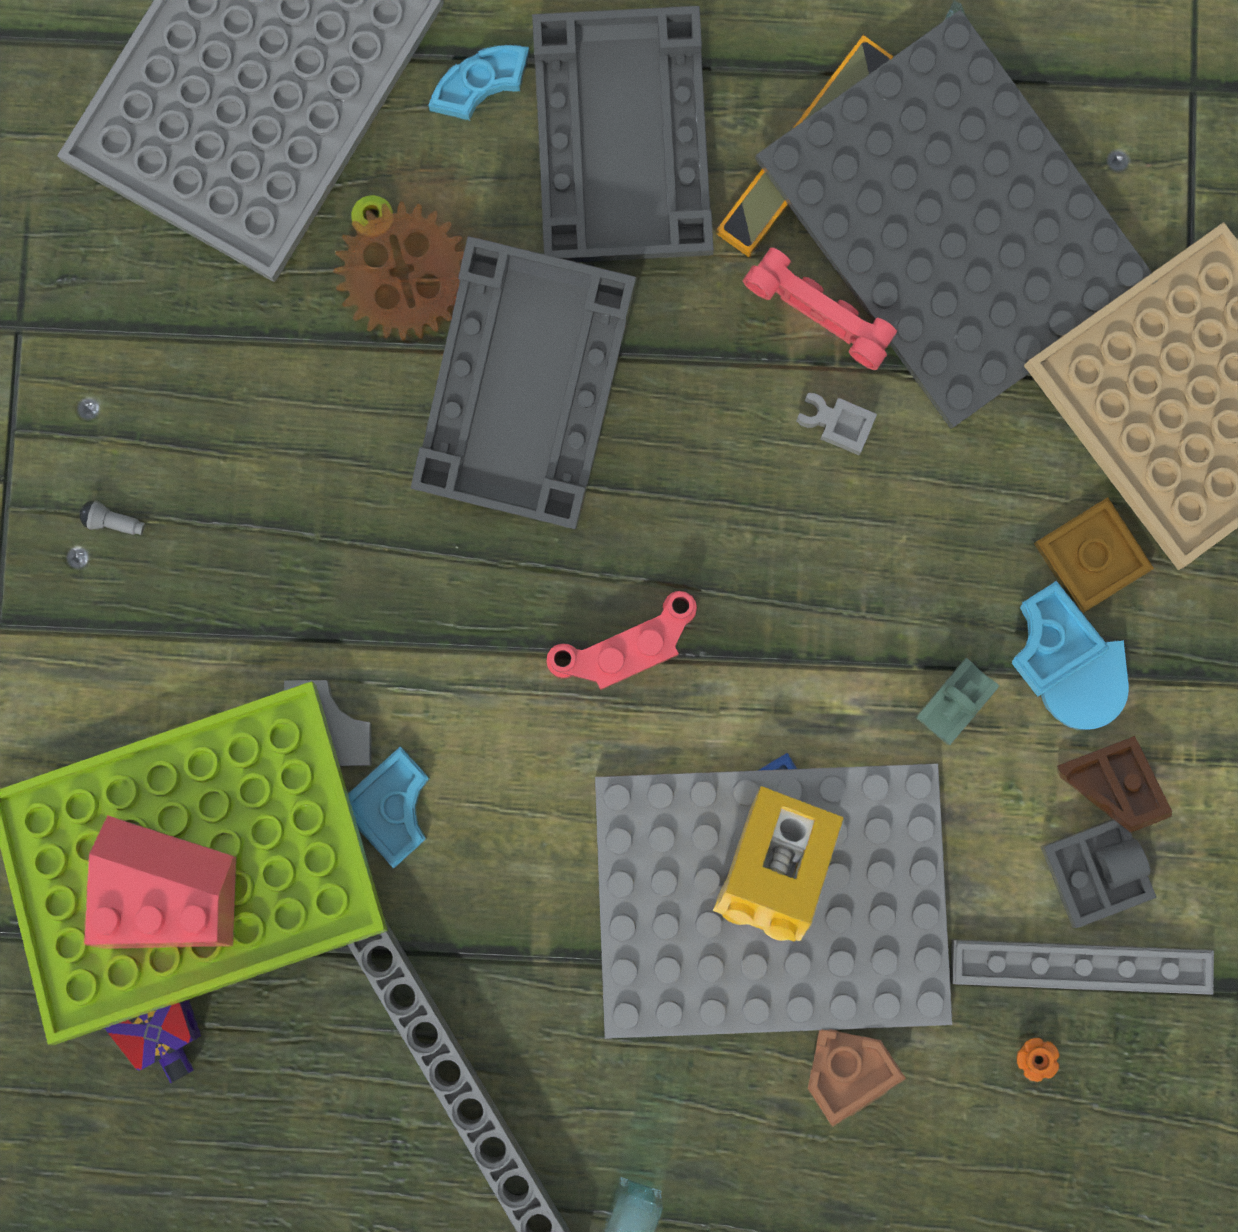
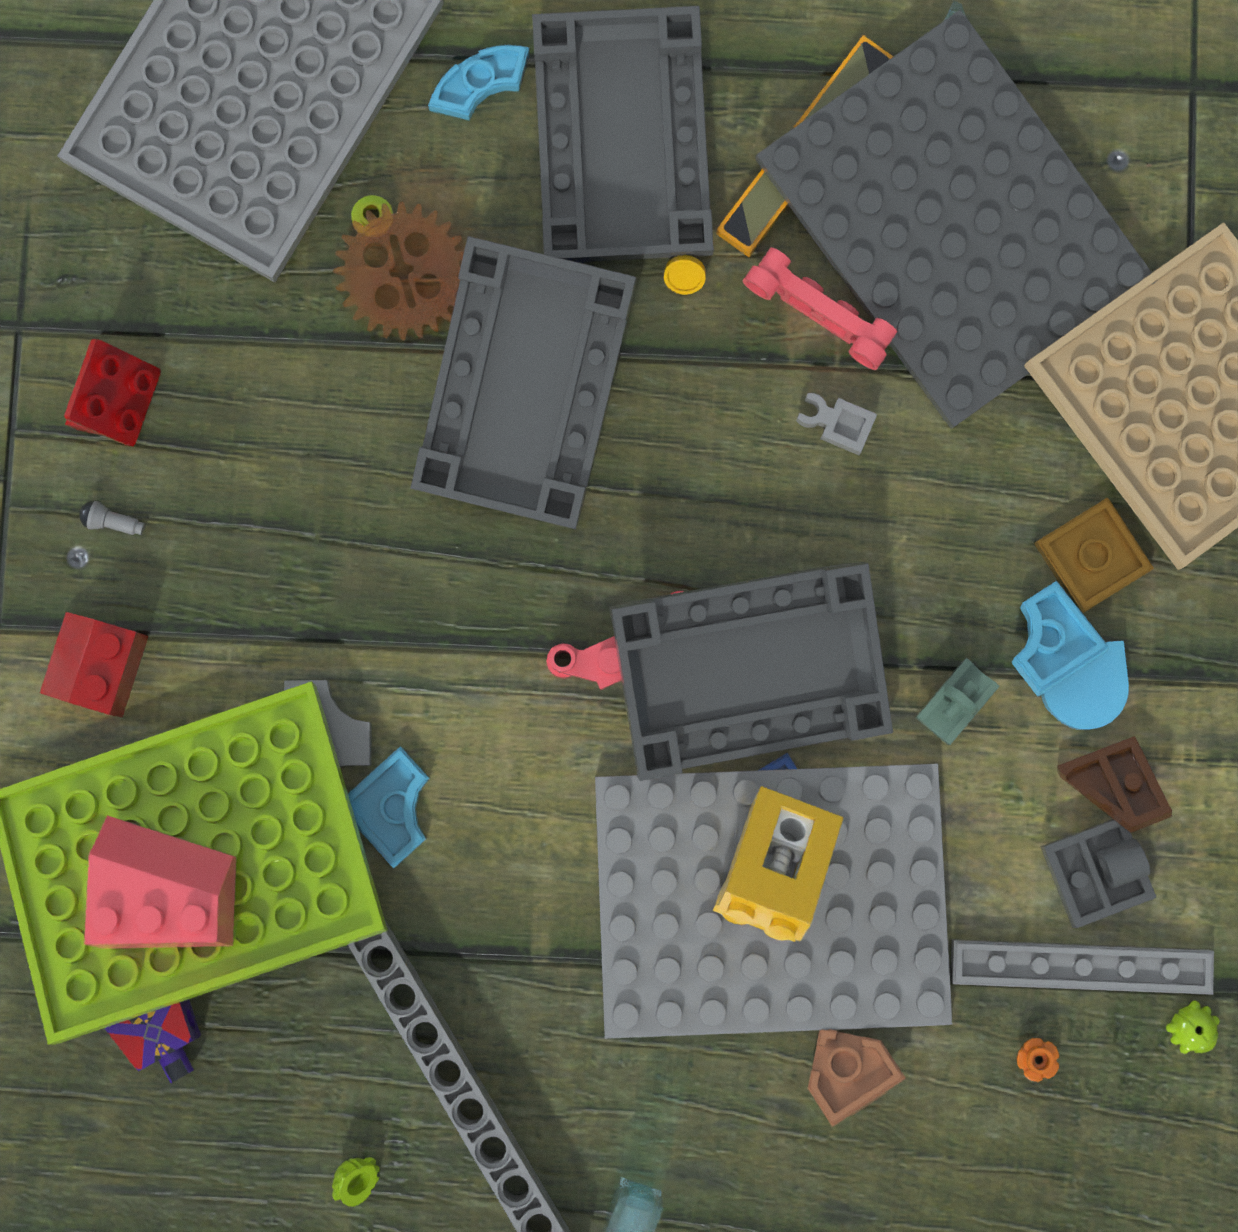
(94, 664): none -> red slope
(111, 393): none -> red bracket
(355, 1180): none -> lime animal
(684, 274): none -> yellow piece
(751, 668): none -> dark grey slope
(1184, 1026): none -> lime animal

